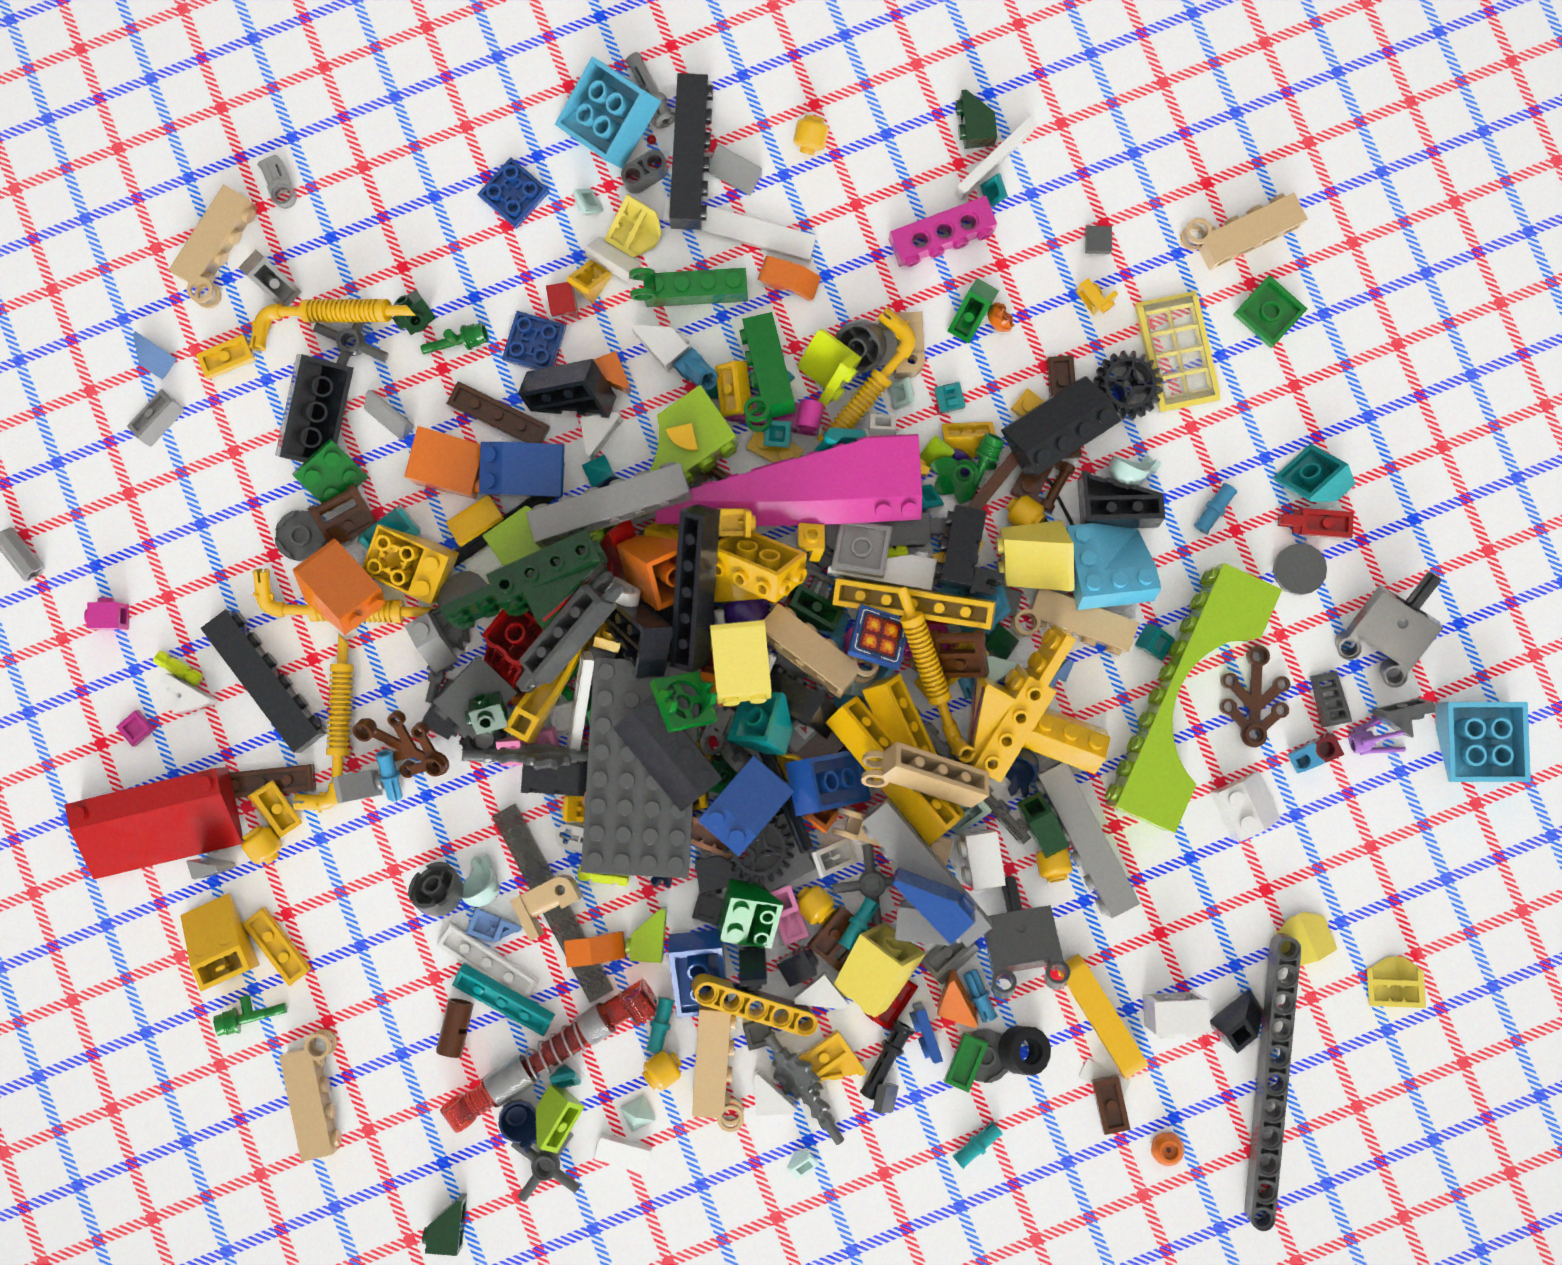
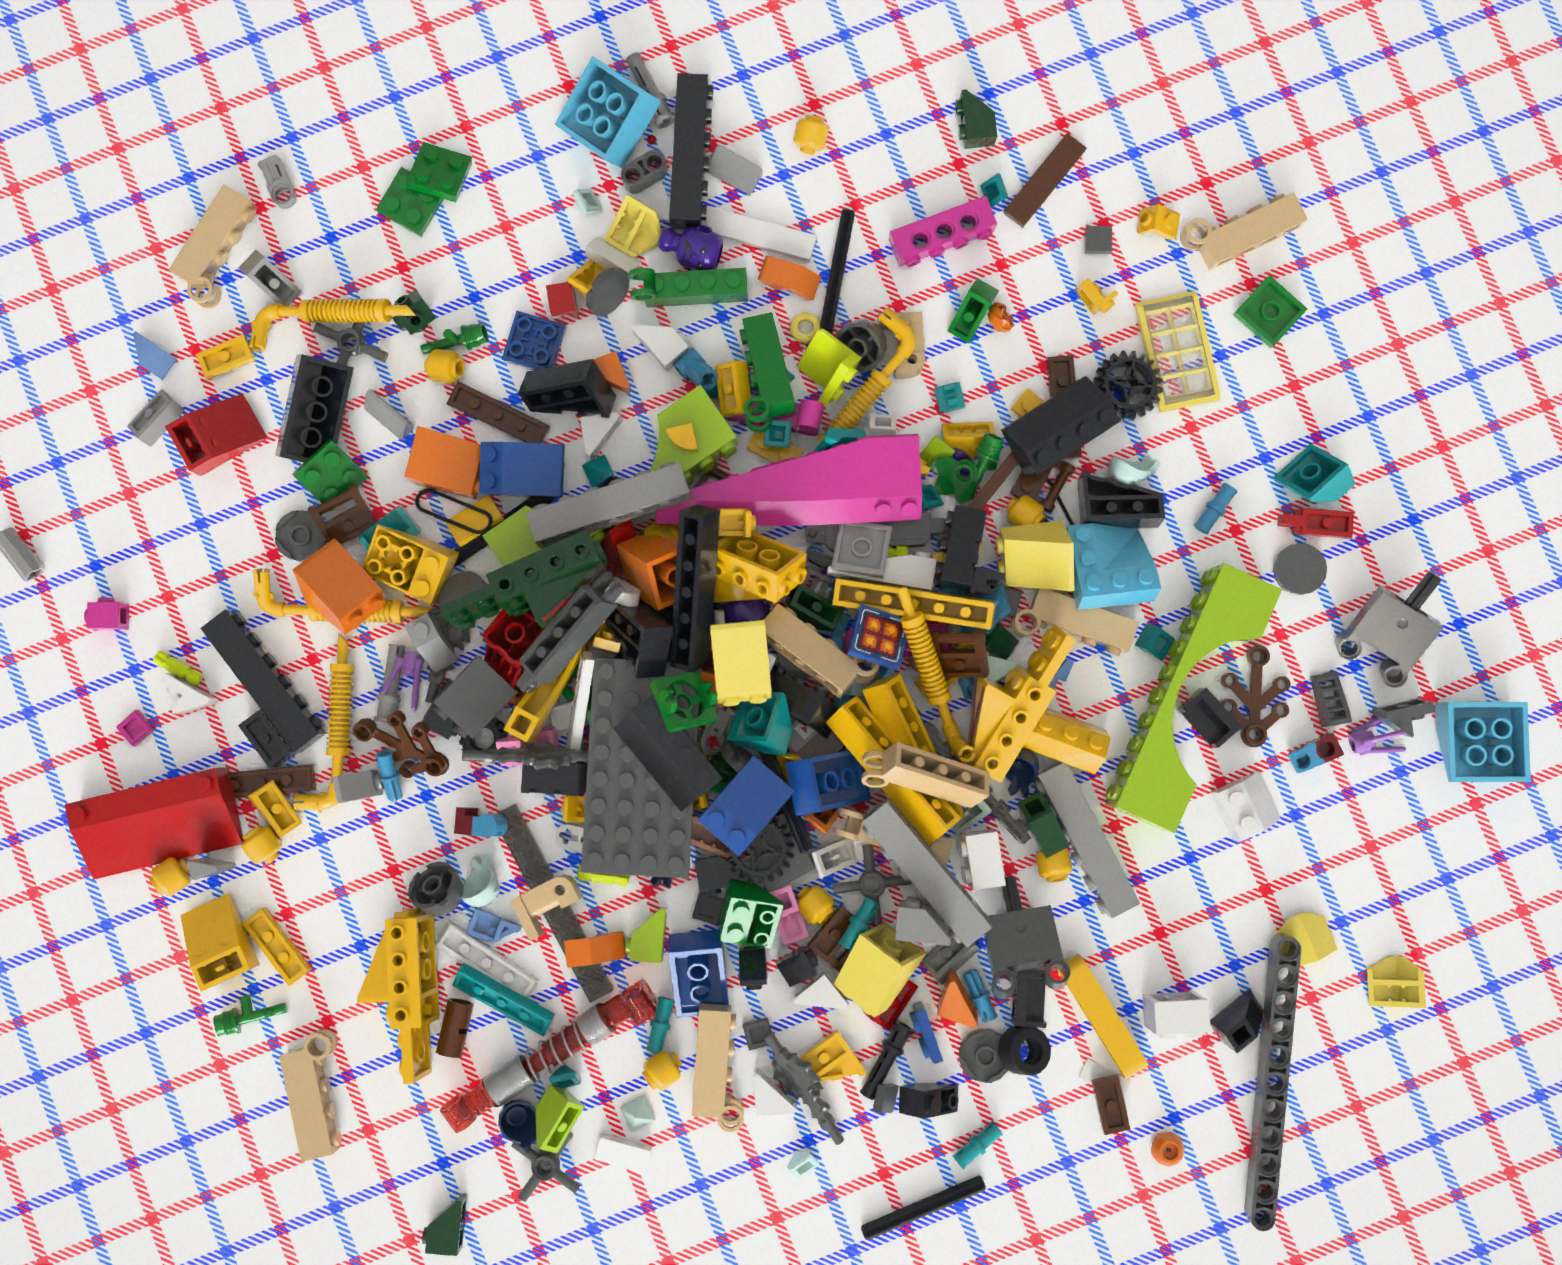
(170, 876): none -> yellow head
(216, 433): none -> red slope
(266, 740): none -> black panel
(389, 701): none -> light grey pin
(397, 978): none -> yellow wedge
(407, 206): none -> green plate
(412, 666): none -> medium lavender plant
(439, 172): none -> green plate
(444, 366): none -> yellow head
(449, 520): none -> black piece
(486, 825): none -> leg
(487, 713): dark green brick -> none
(513, 193): blue tile -> none
(608, 291): none -> dark grey tile
(695, 248): none -> dark purple piece
(763, 1013): yellow beam -> none
(804, 317): none -> light yellow piece
(812, 539): yellow bracket -> none
(837, 270): none -> black axle
(902, 393): light aqua slope -> none
(923, 1208): none -> black axle
(928, 1099): none -> black slope
(938, 903): blue slope -> none
(966, 1061): green tile -> none
(987, 166): white tile -> none
(1029, 999): none -> black panel
(1045, 180): none -> reddish brown tile
(1159, 221): none -> yellow bracket
(1209, 717): none -> black panel

